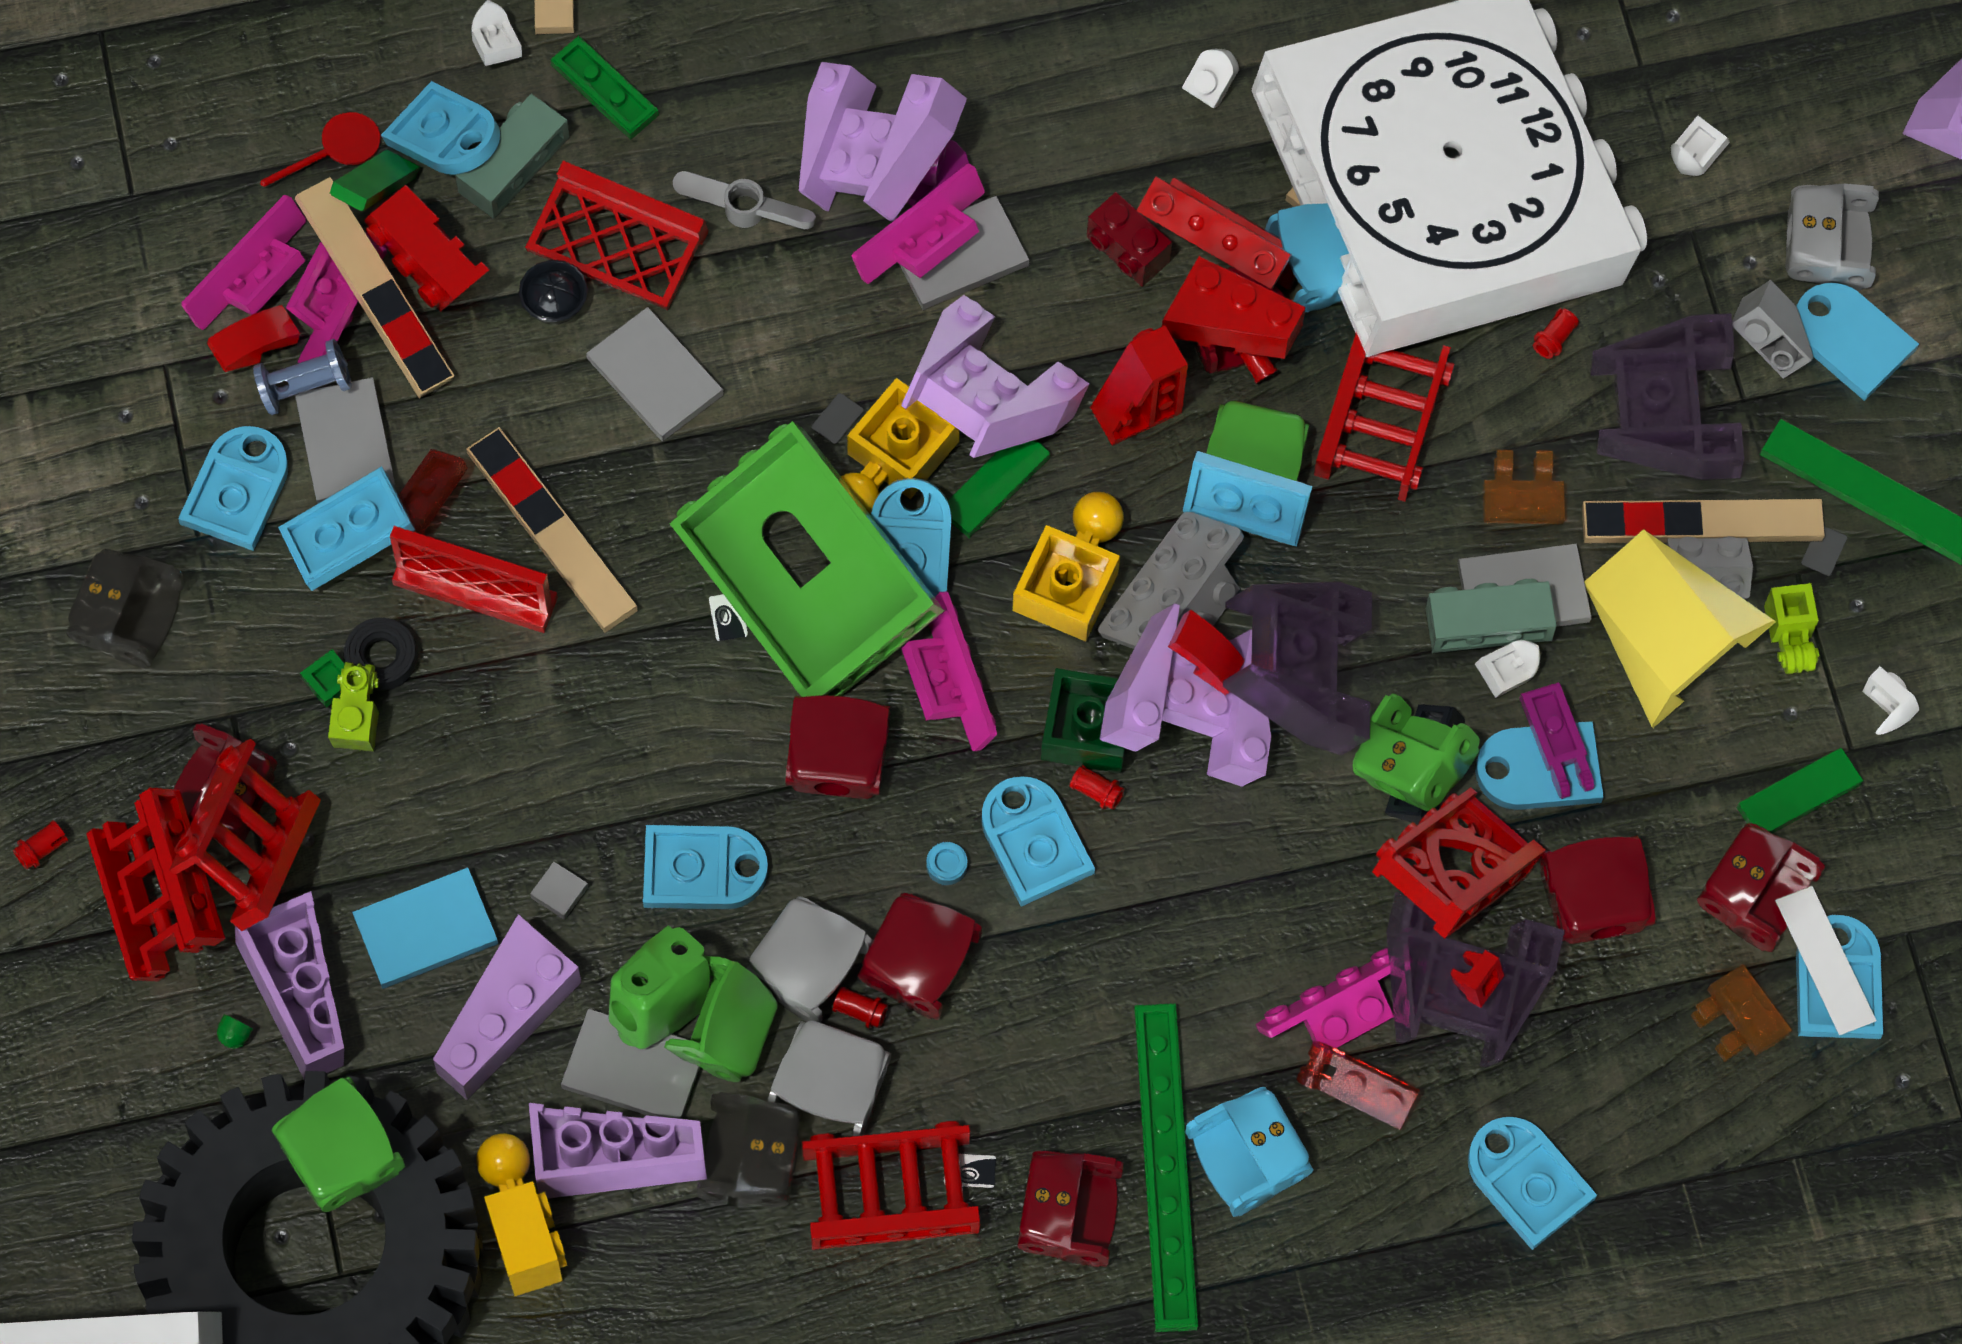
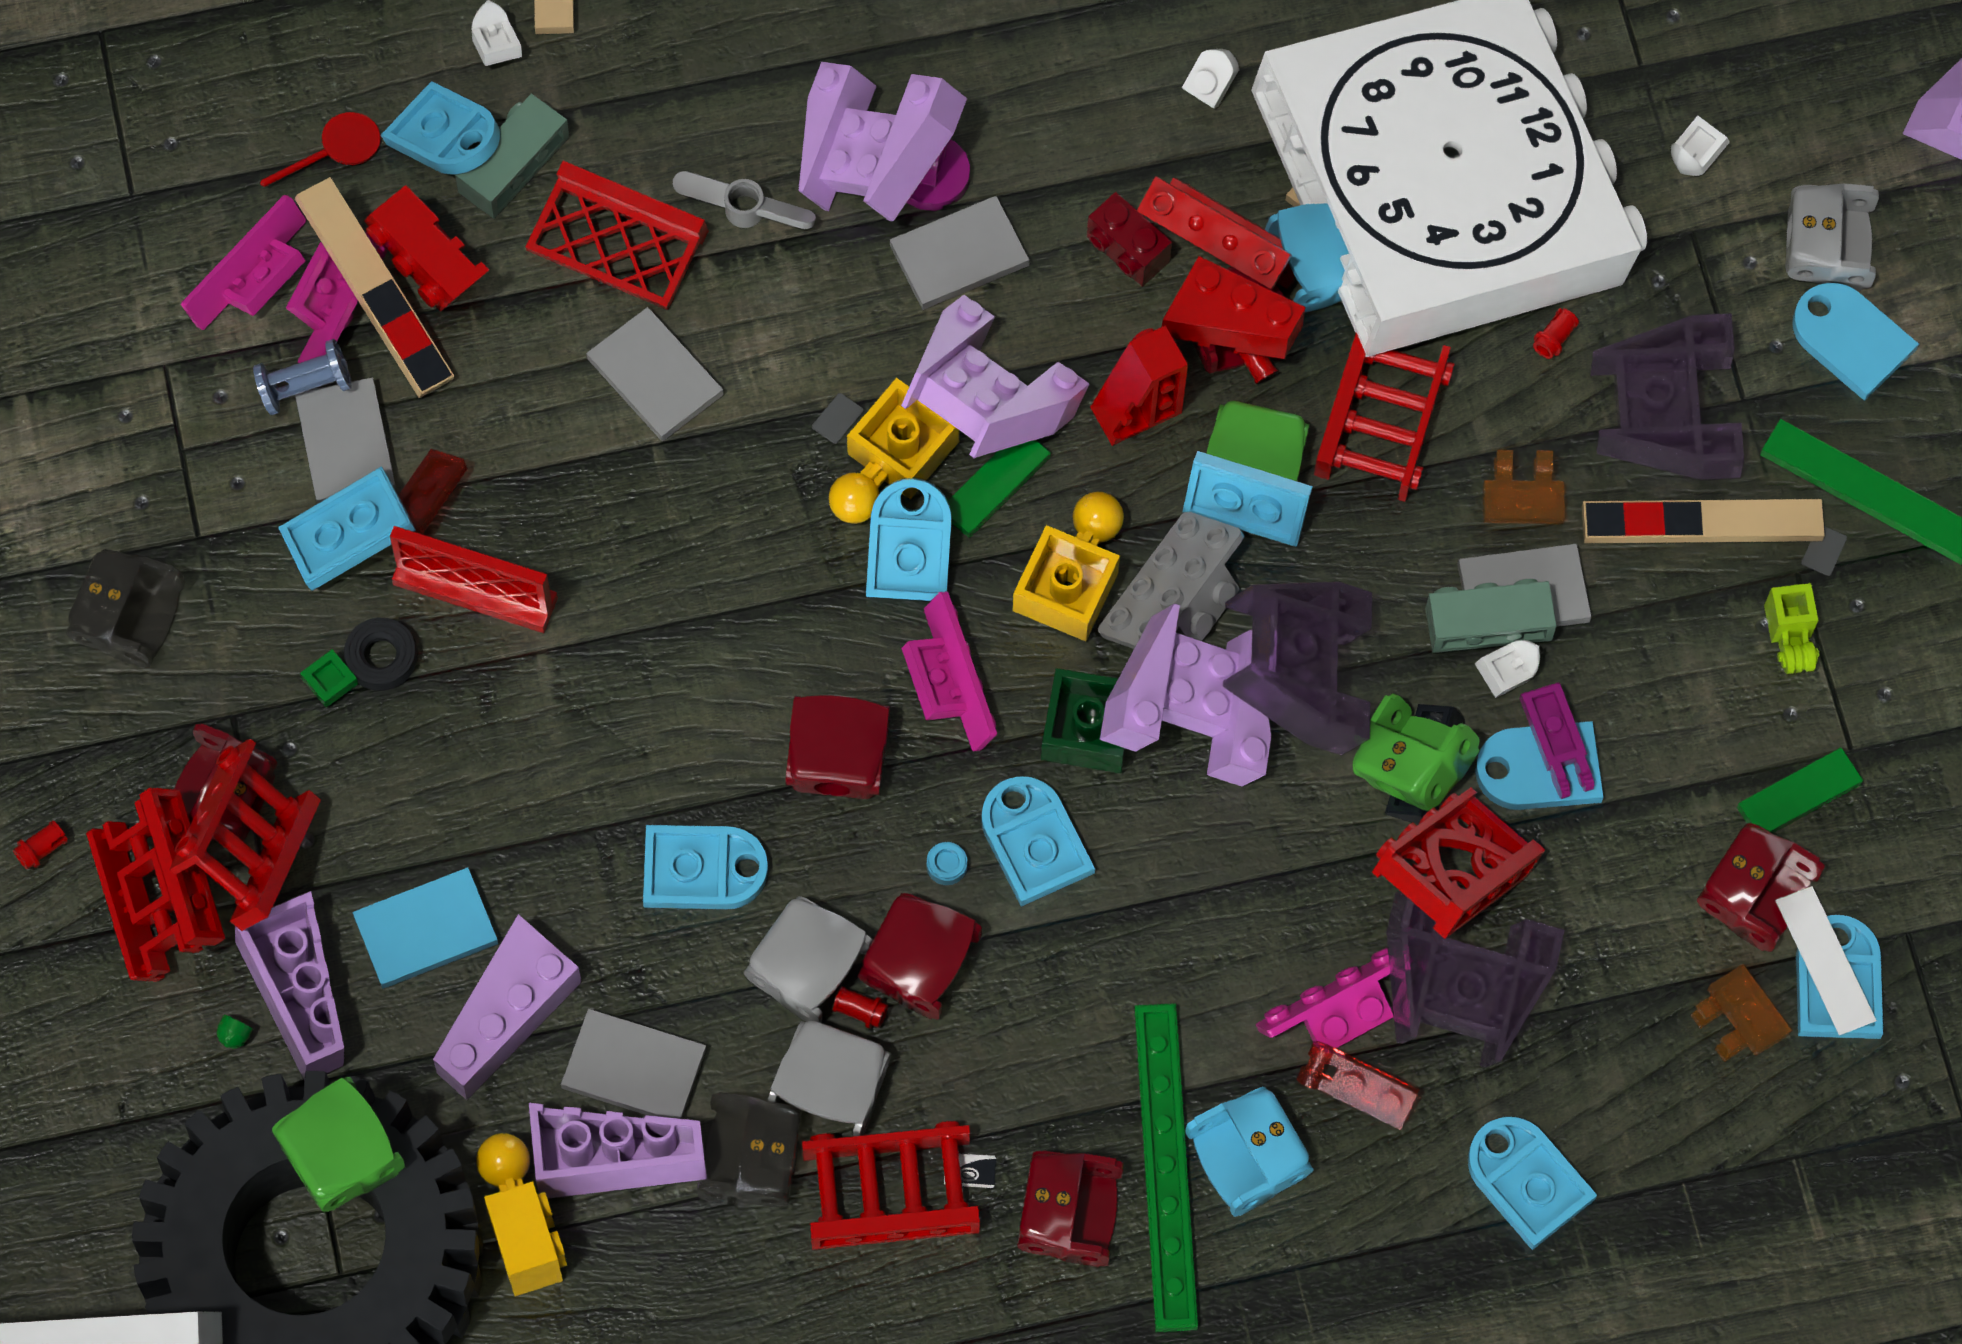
(235, 489): medium azure tile -> none
(248, 338): red slope -> none
(353, 714): lime brick -> none
(374, 180): green tile -> none
(552, 530): tan tile -> none
(553, 291): black hat -> none
(559, 890): light grey tile -> none
(604, 87): green tile -> none
(672, 993): bright green piece -> none
(726, 620): sticker -> none
(730, 1024): bright green piece -> none
(846, 614): bright green panel -> none
(925, 231): dark pink bracket -> none
(1098, 788): red pin -> none
(1207, 649): red slope -> none
(1481, 979): red tile -> none
(1598, 888): dark red piece -> none
(1668, 620): light yellow wedge -> none
(1722, 558): light grey bracket -> none
(1773, 329): light grey slope -> none
(1892, 696): white plate -> none

